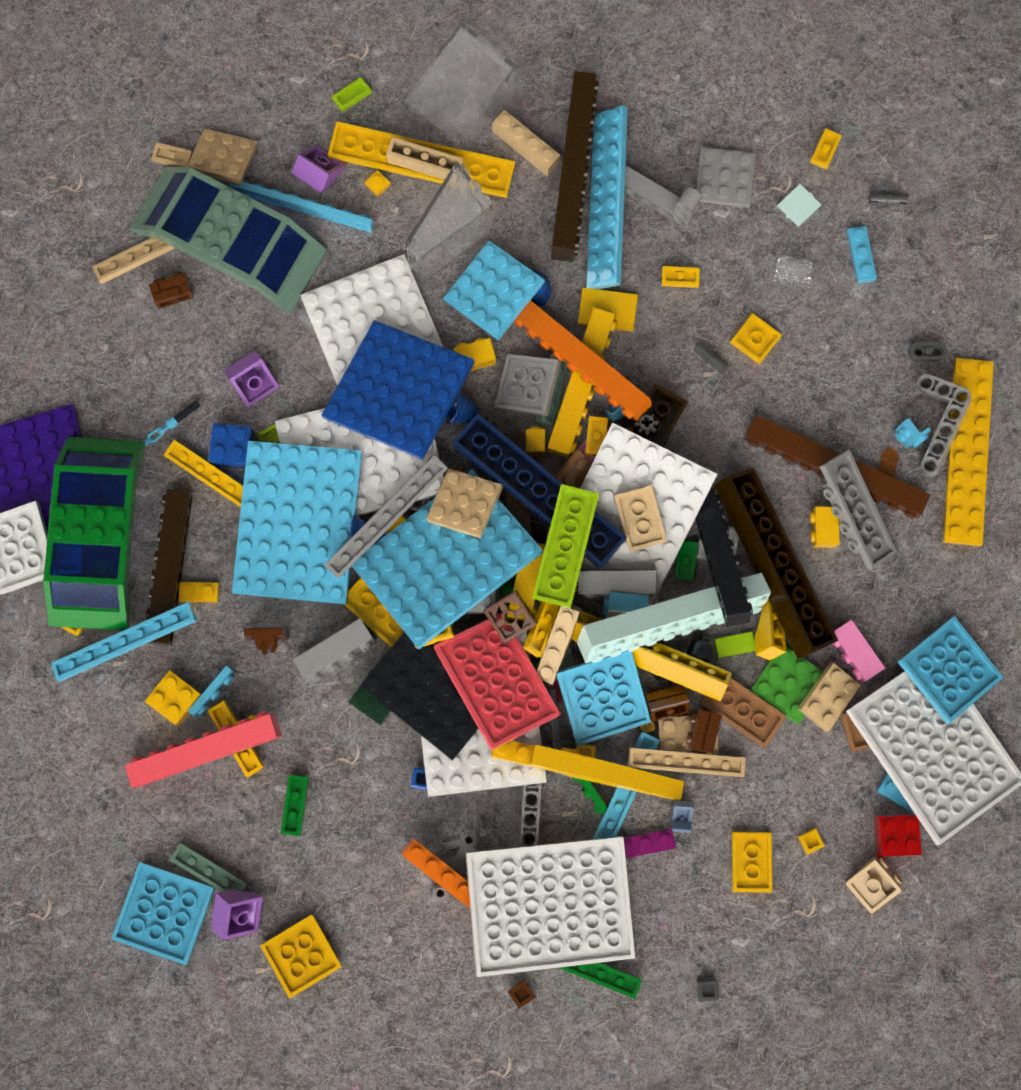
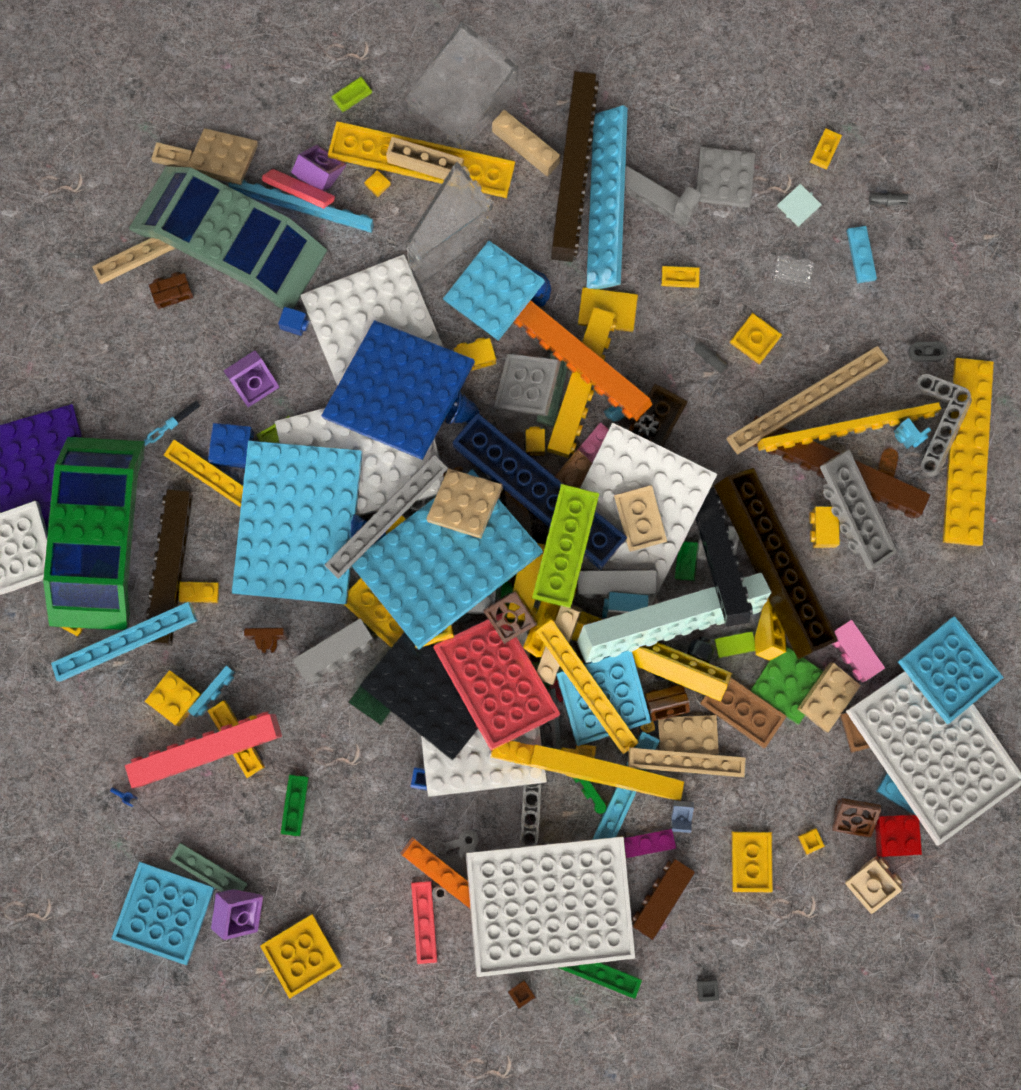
(126, 797): none -> blue hand
(293, 321): none -> blue brick
(298, 188): none -> coral tile
(424, 922): none -> coral tile
(586, 685): none -> yellow plate
(595, 434): yellow plate -> none
(662, 899): none -> reddish brown brick
(704, 731): reddish brown brick -> none
(807, 400): none -> tan plate
(842, 428): none -> yellow plate
(866, 830): none -> reddish brown piece

